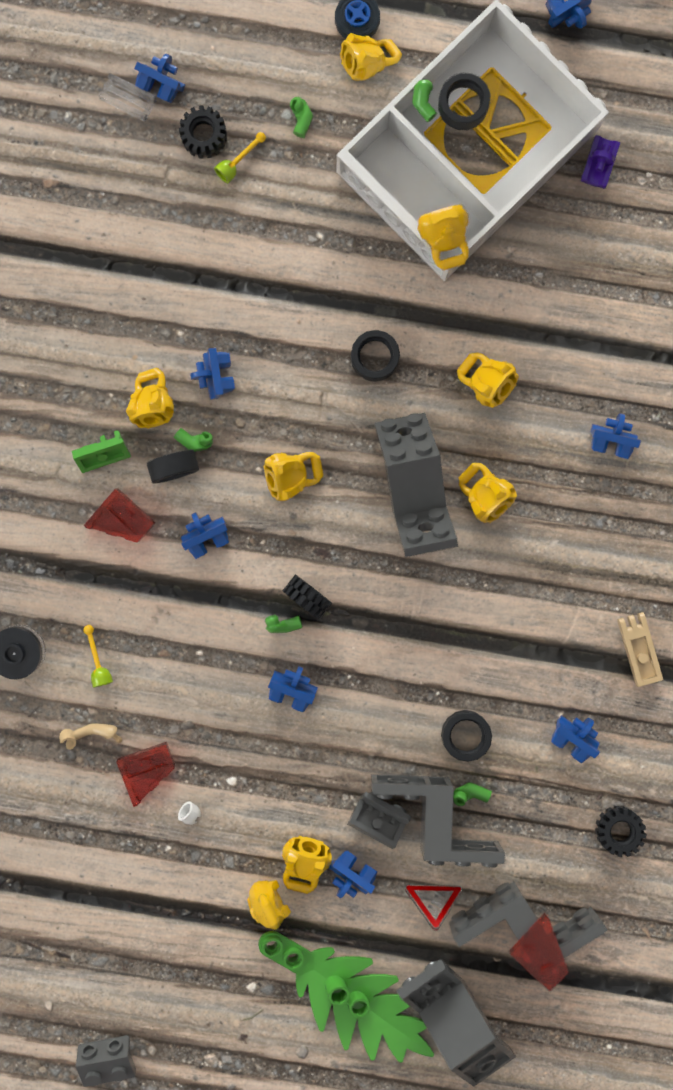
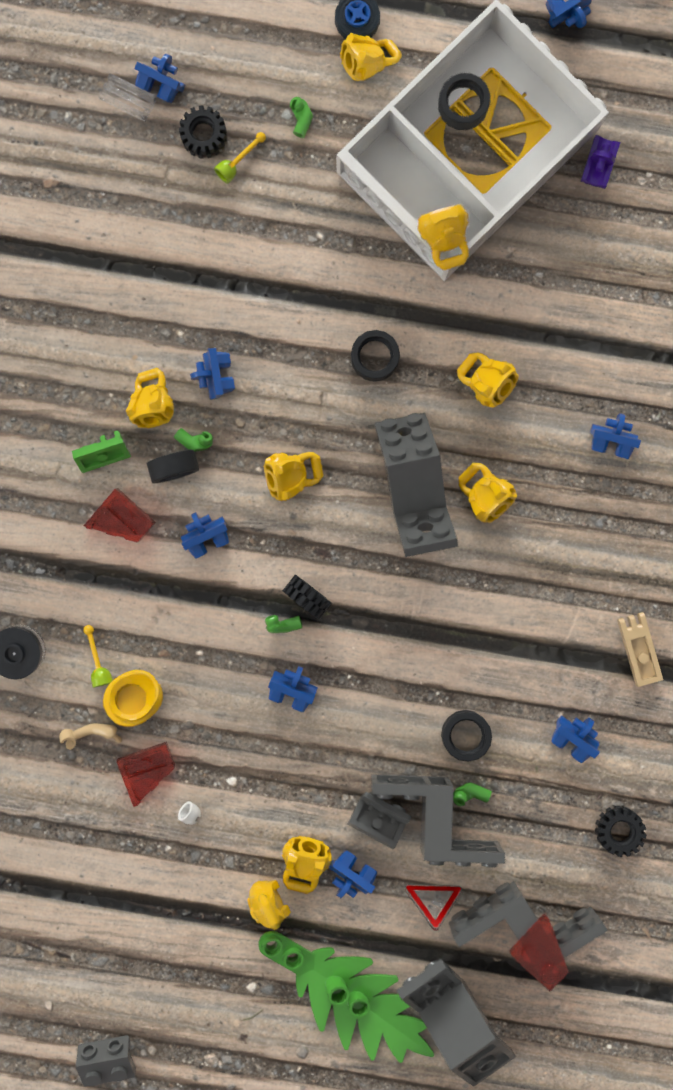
(132, 698): none -> yellow piece
(420, 99): bright green arm -> none

